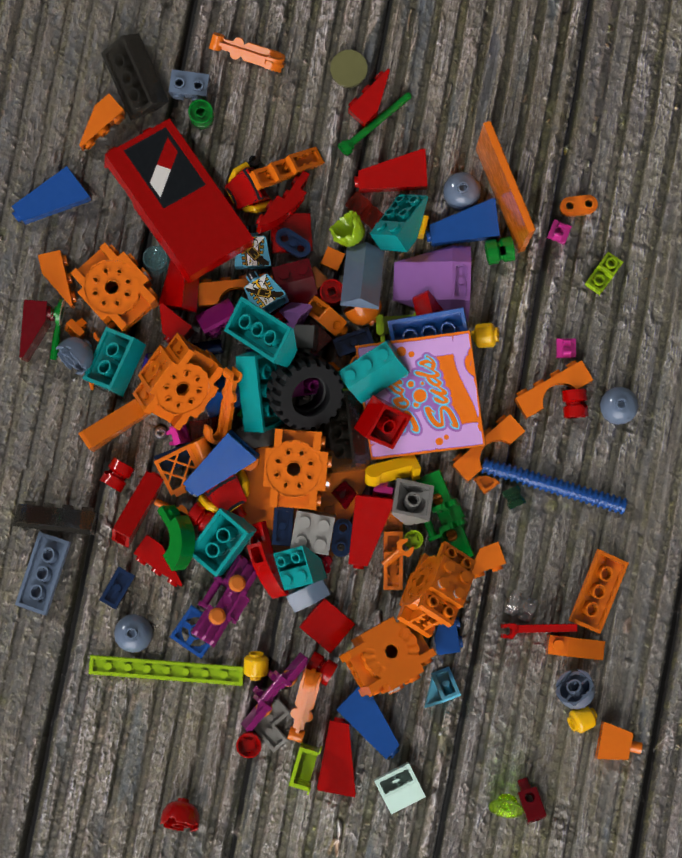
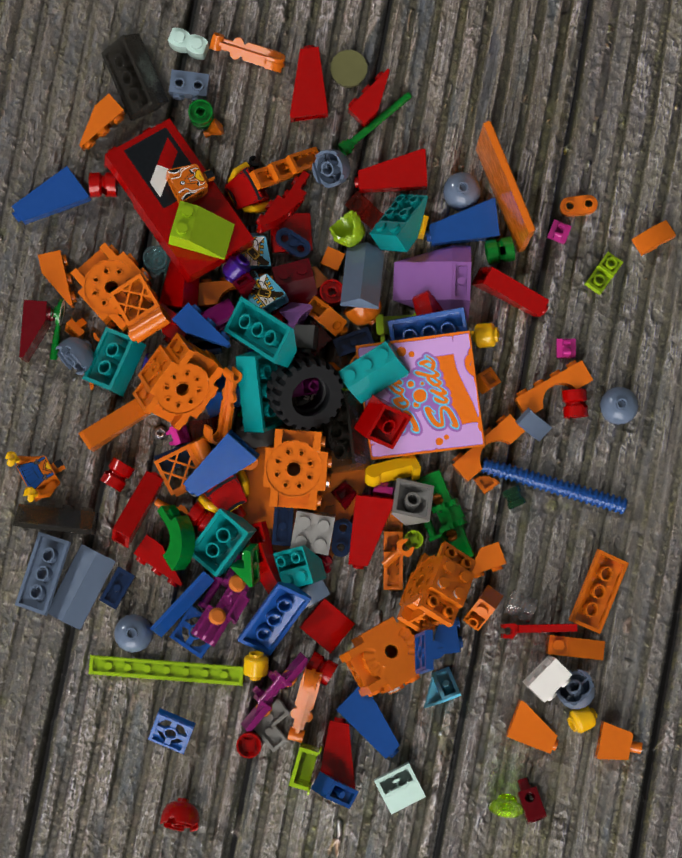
(37, 474): none -> torso
(81, 586): none -> sand blue slope
(102, 184): none -> red wheel
(144, 323): none -> orange piece
(178, 746): none -> blue piece
(182, 604): none -> blue slope
(189, 182): none -> orange torso
(193, 44): none -> light aqua brick
(195, 325): none -> blue slope
(201, 231): none -> lime slope
(215, 128): none -> orange rock
(236, 267): none -> dark purple head
(244, 284): none -> dark red slope
(248, 567): none -> green slope
(274, 617): none -> blue slope
(309, 89): none -> red slope
(331, 168): none -> sand blue cylinder
(334, 790): none -> blue slope
(426, 651): none -> blue piece
(483, 608): none -> orange slope
(487, 380): none -> orange slope
(510, 291): none -> red slope
(531, 729): none -> orange slope
(533, 424): none -> sand blue slope
(547, 678): none -> white slope
(653, 237): none -> orange slope

